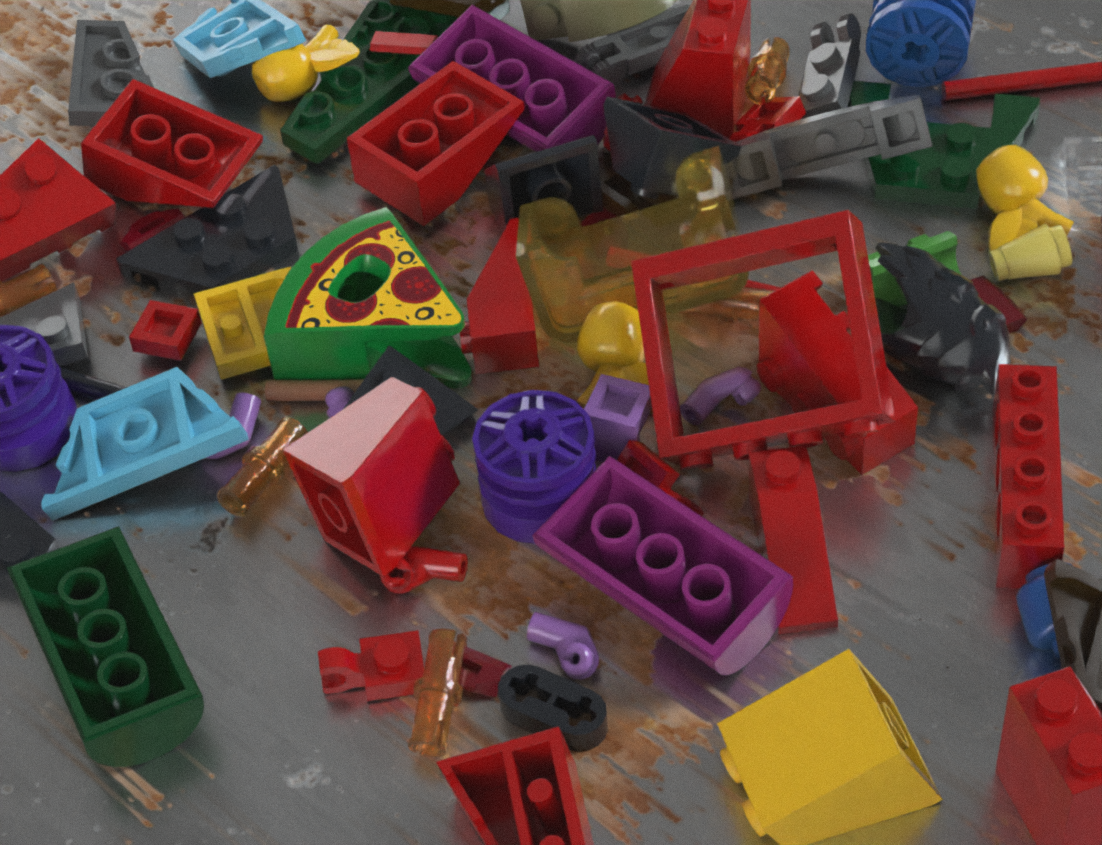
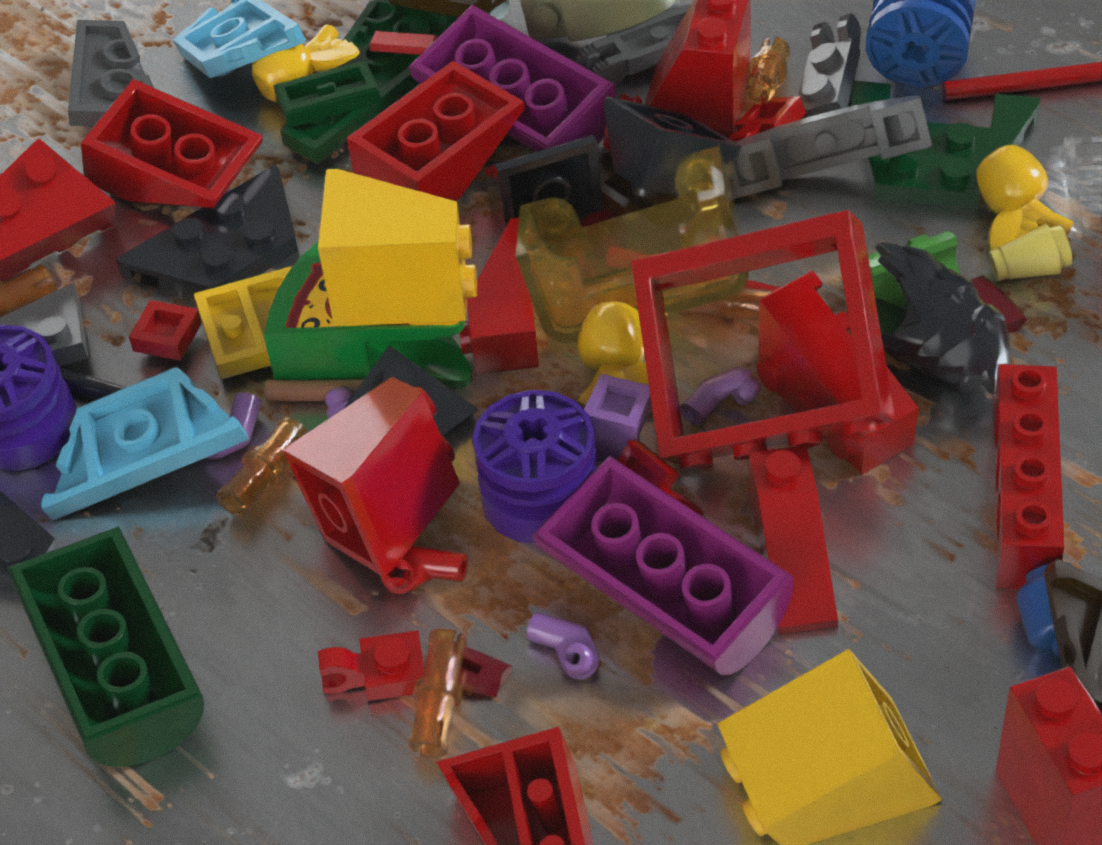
(150, 226): dark red piece -> none
(327, 93): none -> dark green tile
(392, 253): none -> yellow slope
(555, 704): black beam -> none

